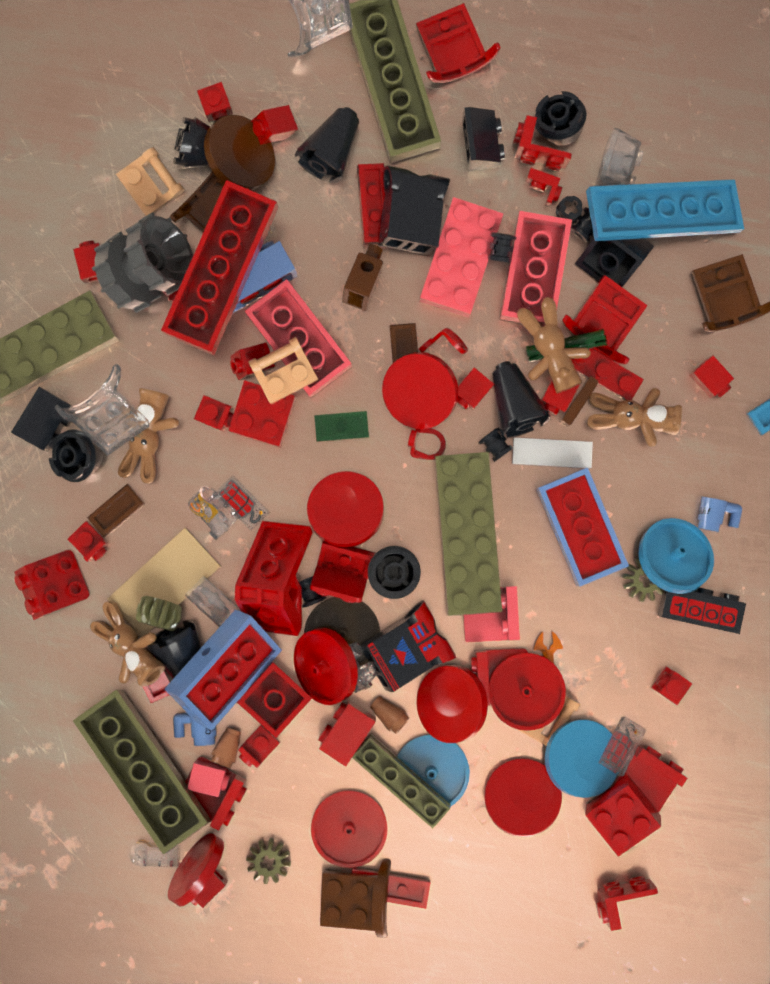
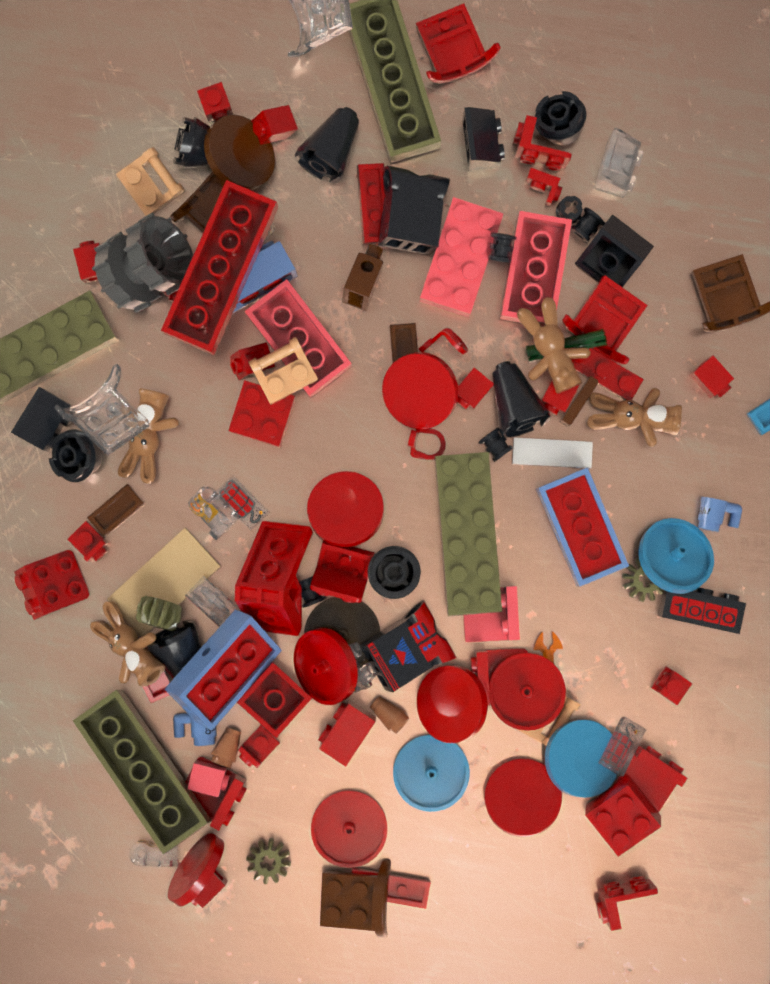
(214, 413): red bracket -> none
(341, 426): clear green plate -> none
(401, 781): olive brick -> none
(664, 209): dark azure plate -> none

